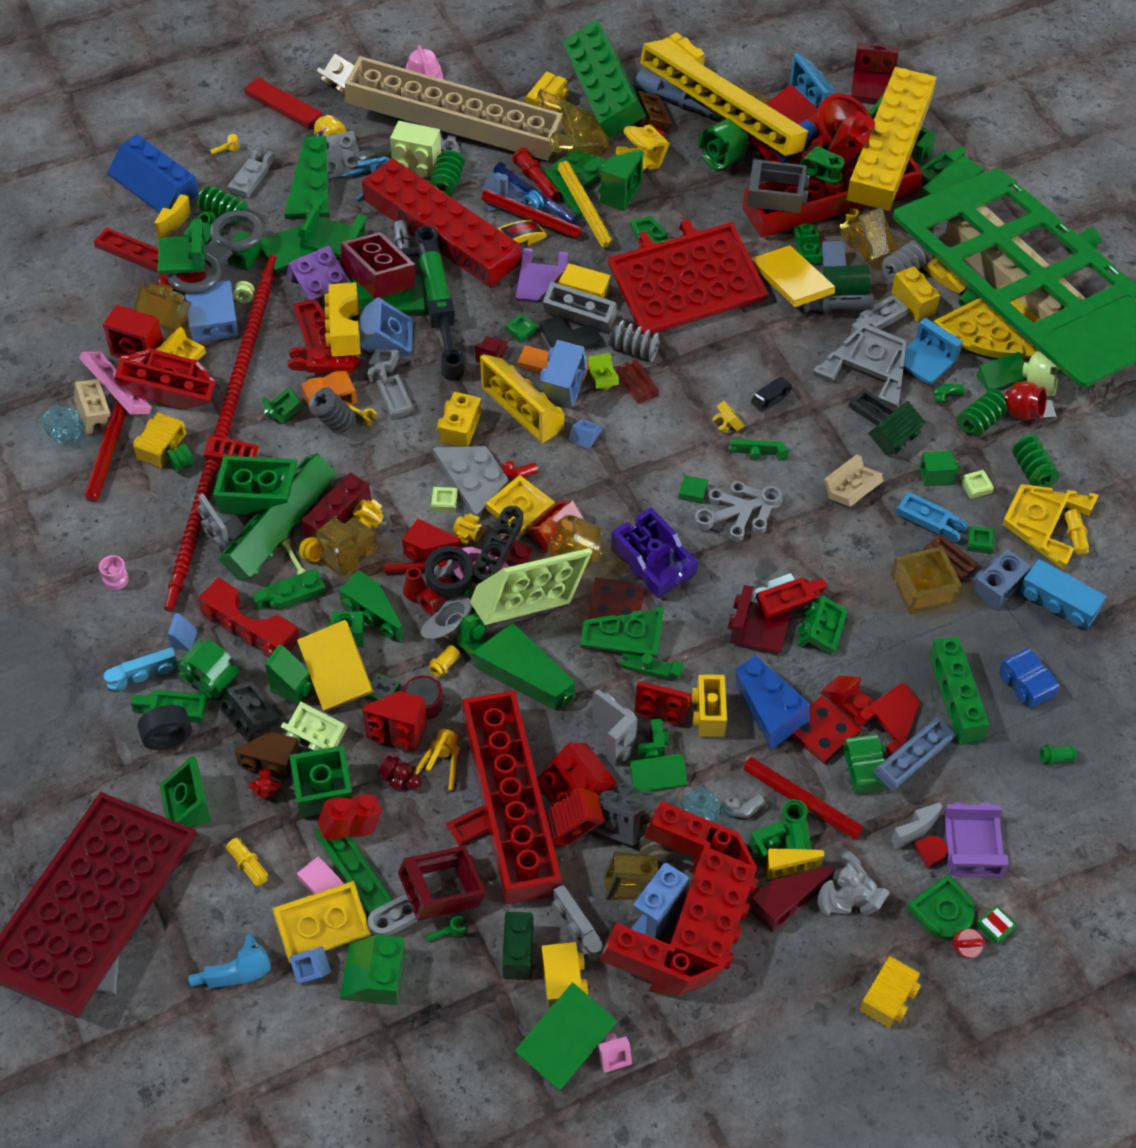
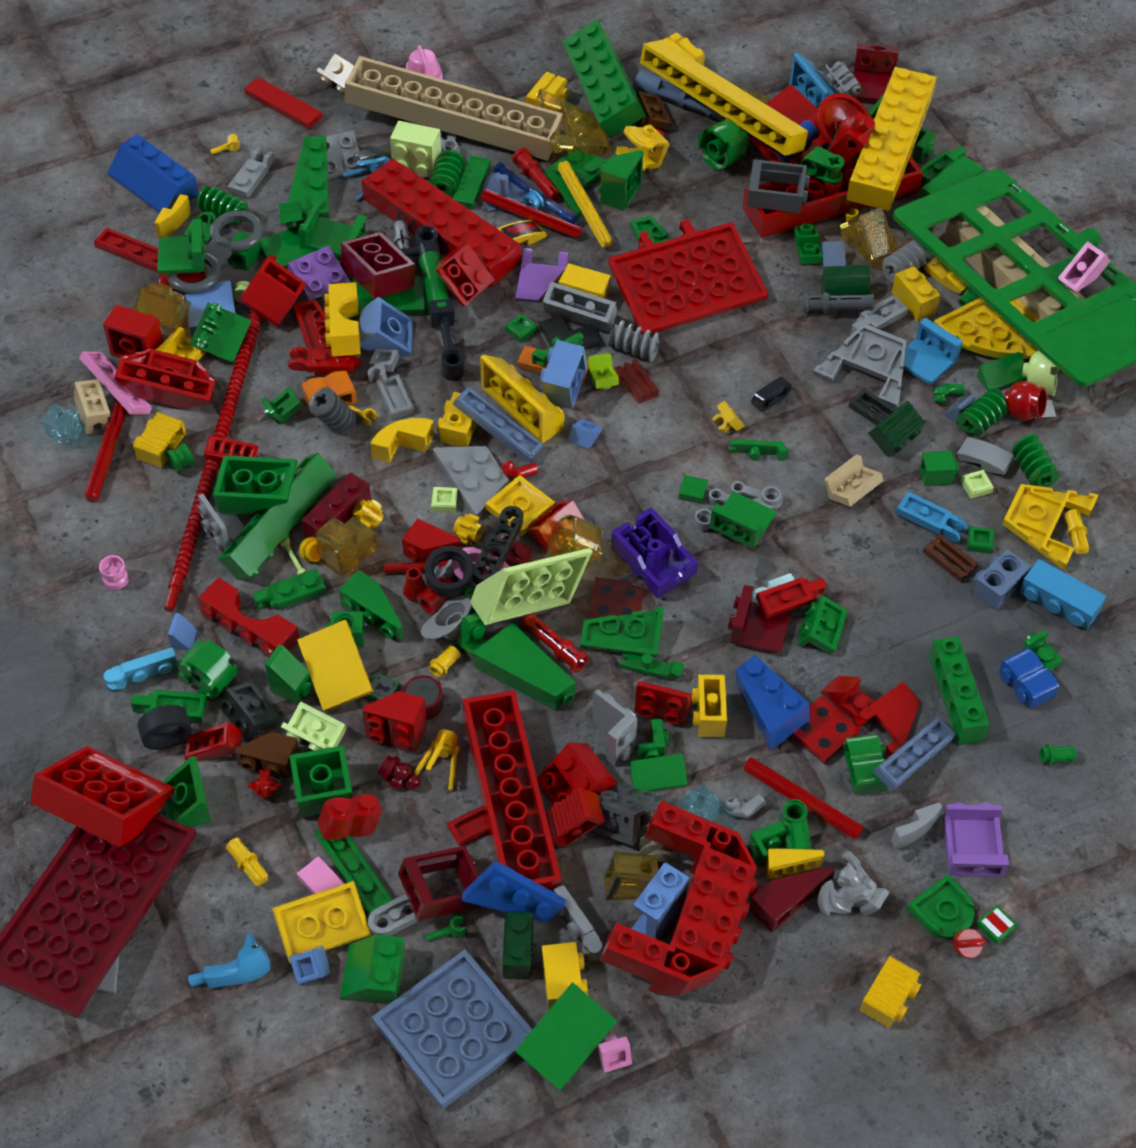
(100, 795): none -> red slope
(220, 332): none -> green hinge
(229, 740): none -> red slope
(272, 291): none -> red slope
(291, 214): none -> green bracket
(328, 126): yellow head -> none
(409, 433): none -> yellow brick
(452, 1028): none -> sand blue plate
(464, 274): none -> red slope
(472, 181): none -> green tile
(490, 347): dark red bracket -> none
(498, 424): none -> sand blue tile
(512, 892): none -> blue wing
(540, 356): none -> green piece
(562, 648): none -> red pin
(741, 519): none -> green bracket
(793, 276): yellow tile -> none
(843, 79): none -> light grey hinge
(926, 580): clear yellow brick -> none
(931, 850): red tile -> none
(959, 407): none -> sand blue slope
(990, 456): none -> light grey slope
(1043, 650): none -> green bracket
(1084, 267): none -> bright pink slope

